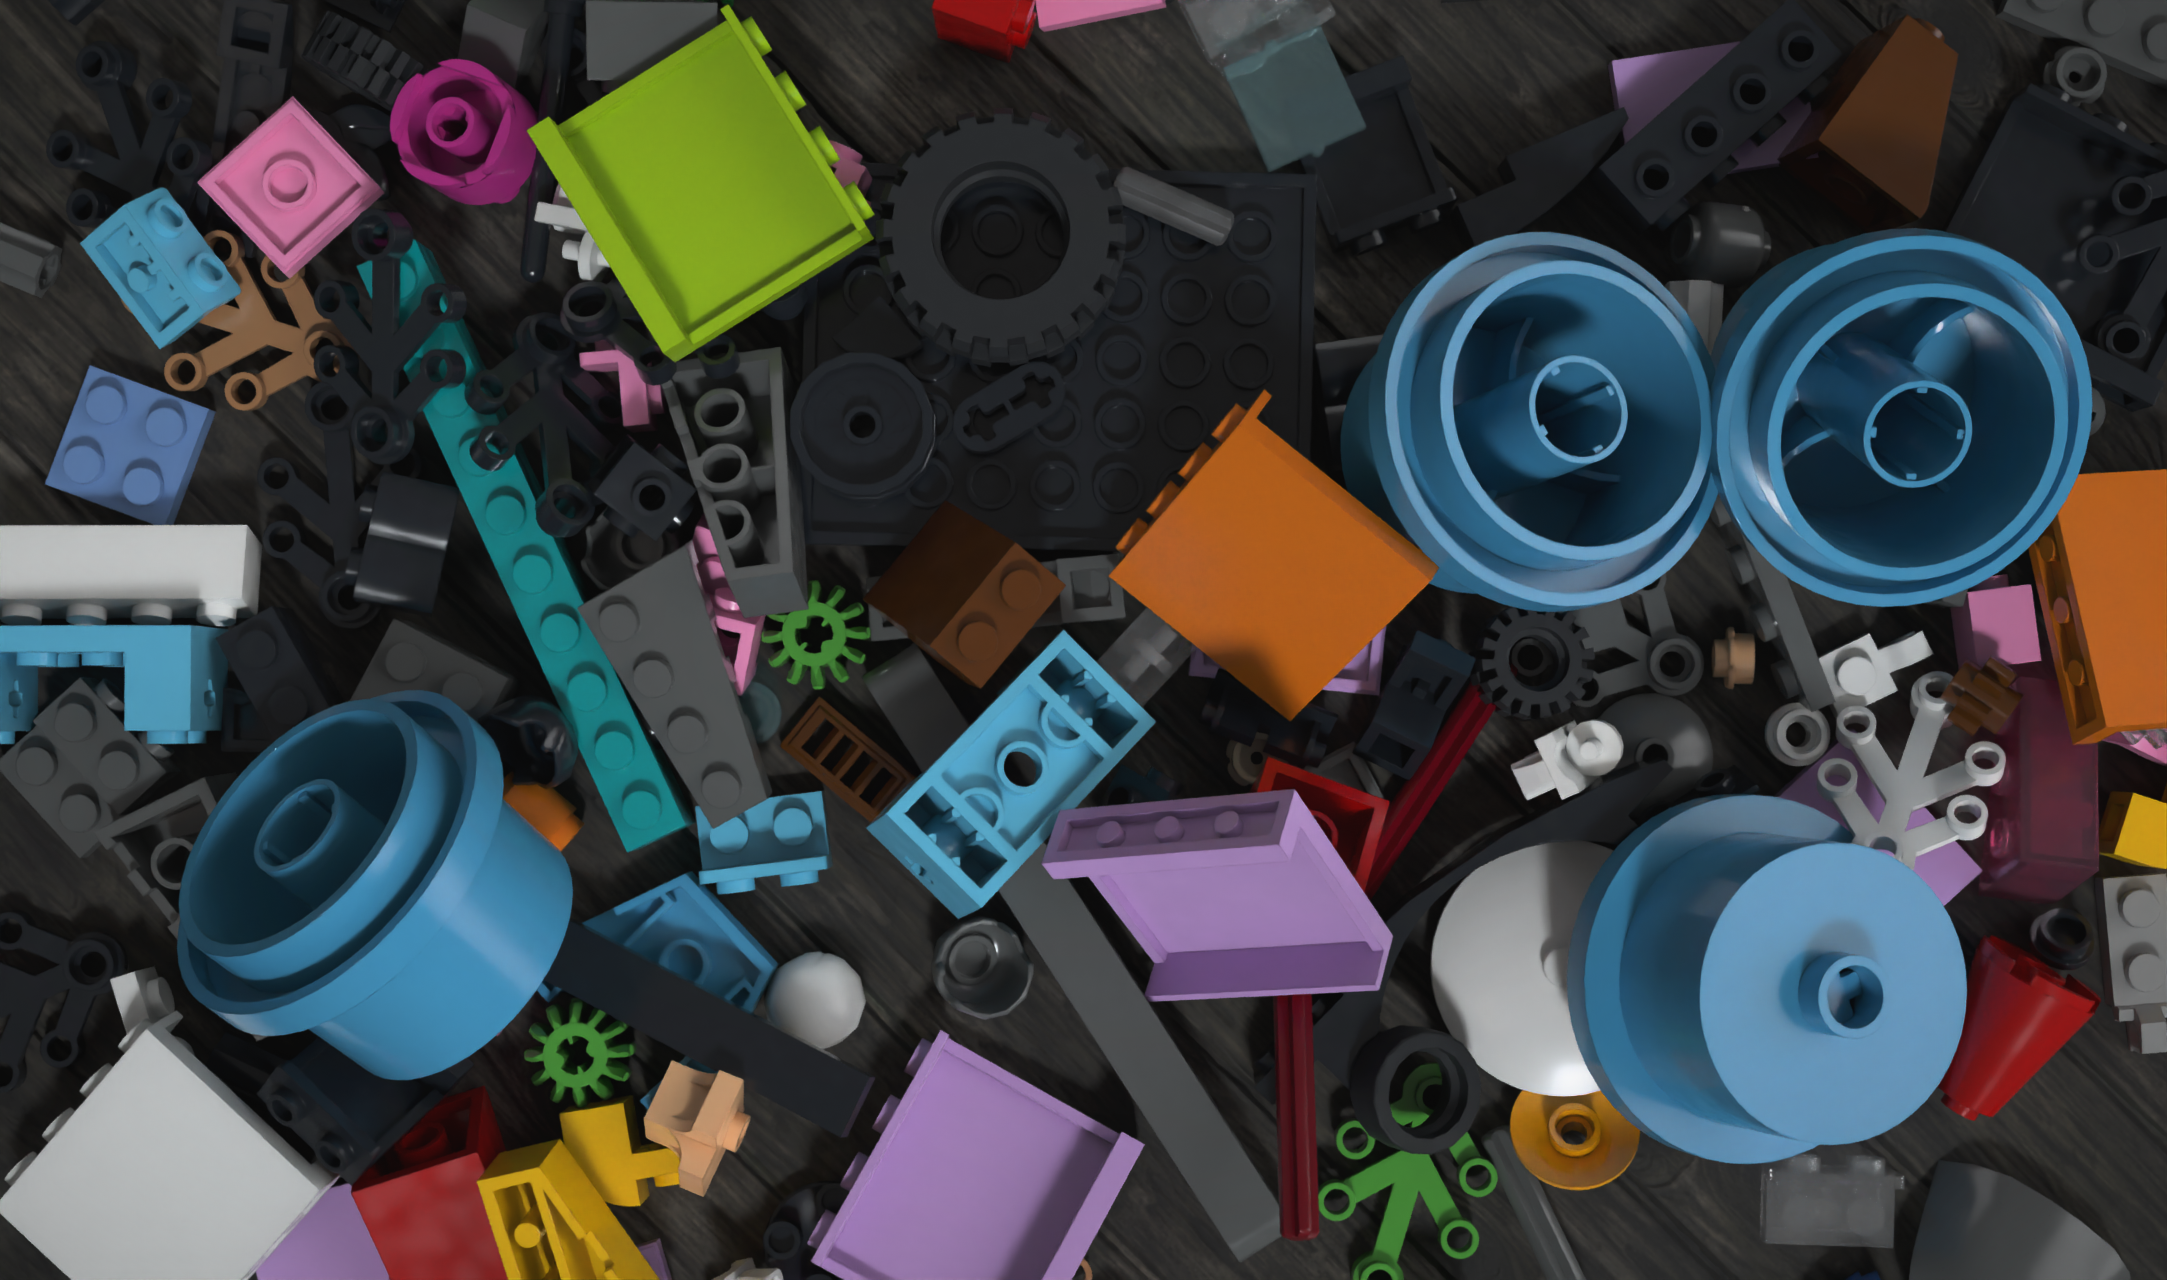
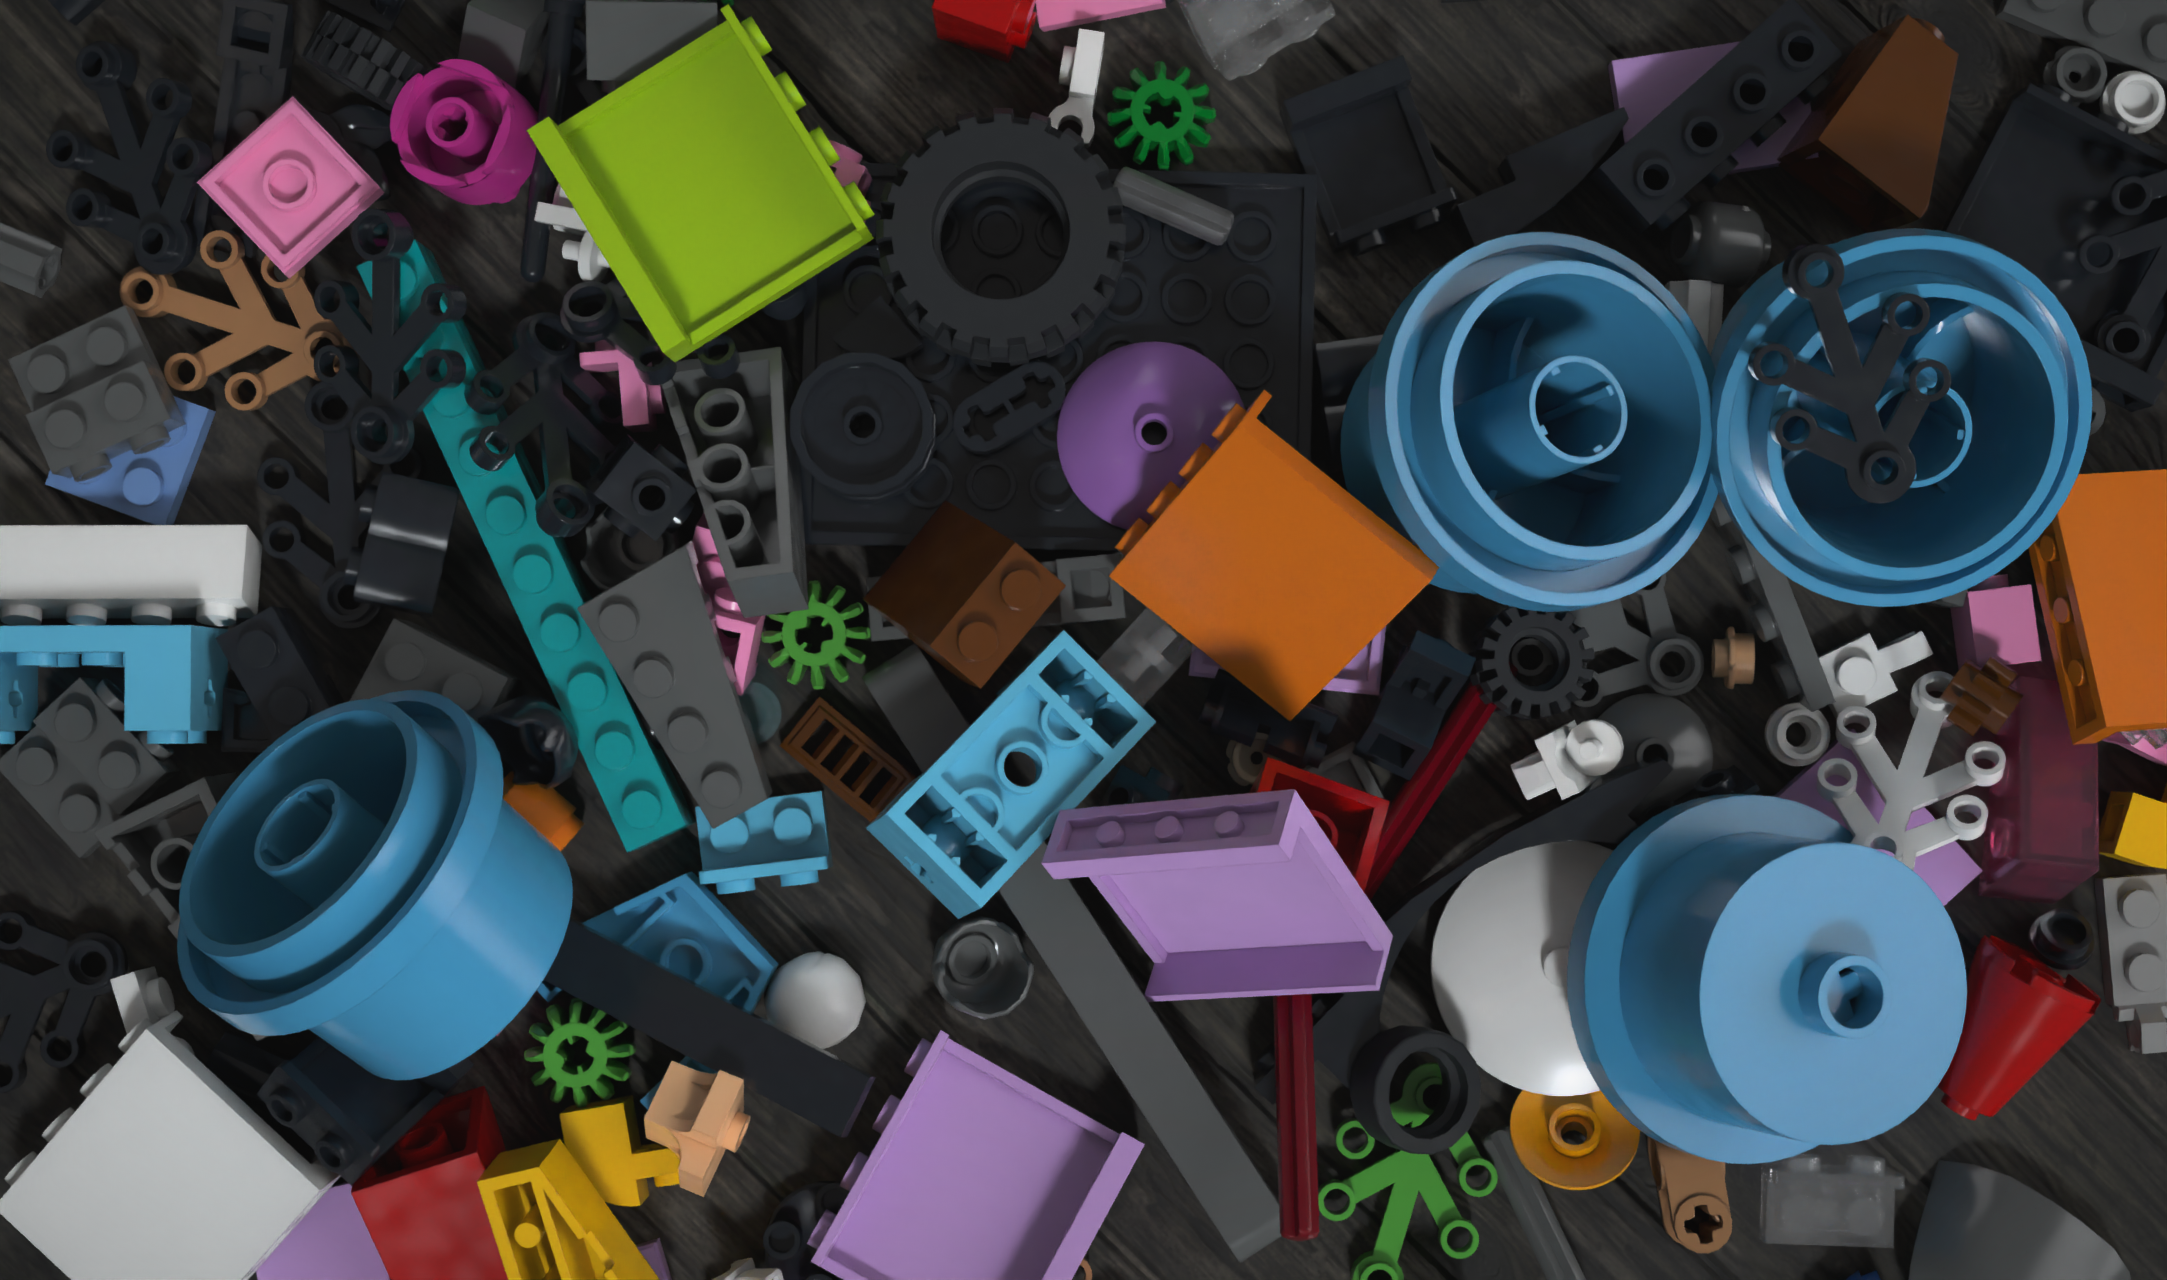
(96, 395): none -> dark grey plate
(160, 266): medium azure bracket -> none
(1081, 72): none -> white plate
(1110, 405): none -> medium lavender dish
(1167, 96): none -> green gear
(1294, 98): clear light blue piece -> none
(1688, 1183): none -> medium nougat piece
(1853, 385): none -> black plant
(2135, 100): none -> white plate

